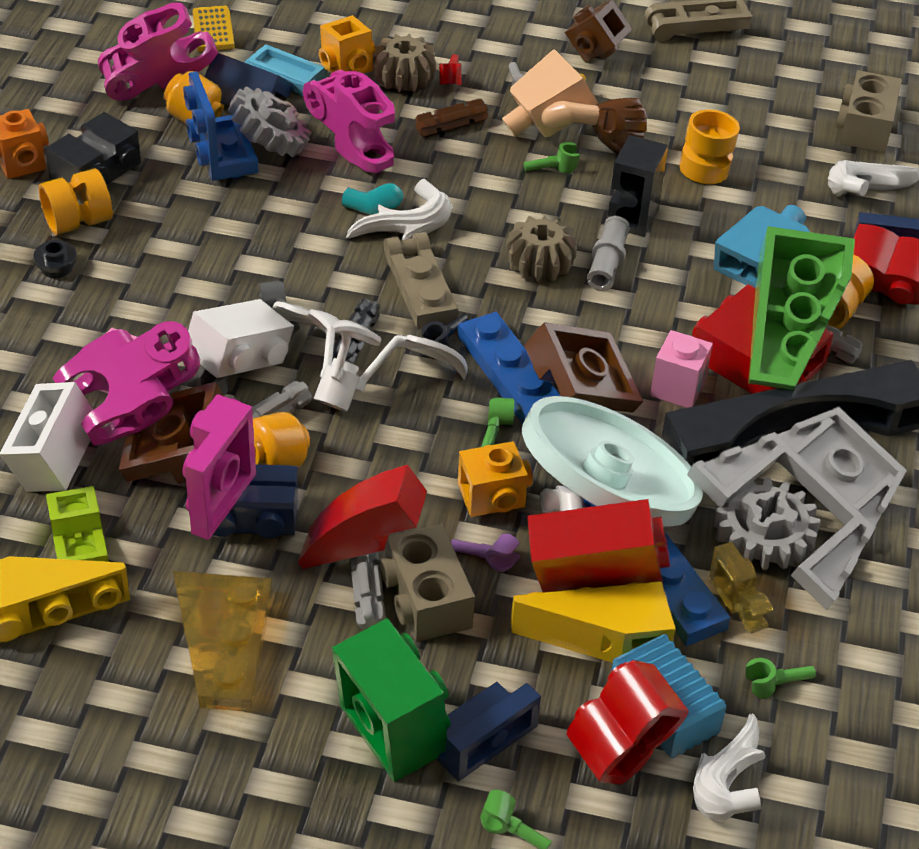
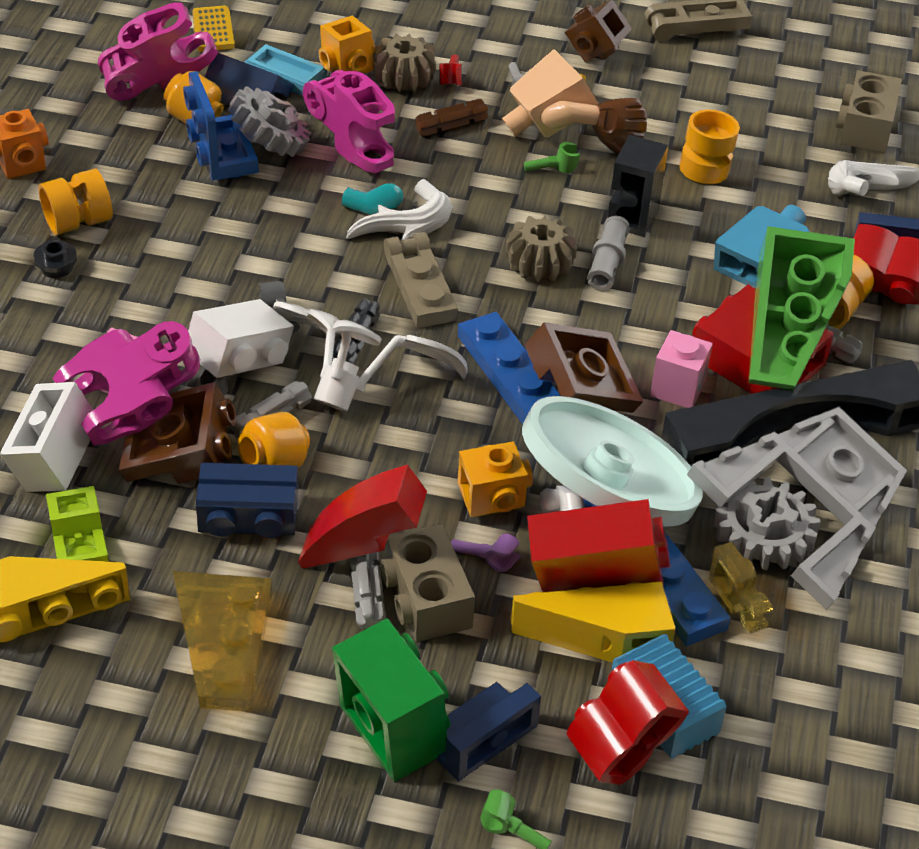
(103, 145): black brick -> none
(219, 463): dark pink plate -> none
(439, 332): black hand -> none
(500, 413): bright green hand -> none
(719, 771): white piece -> none
(766, 669): bright green hand -> none

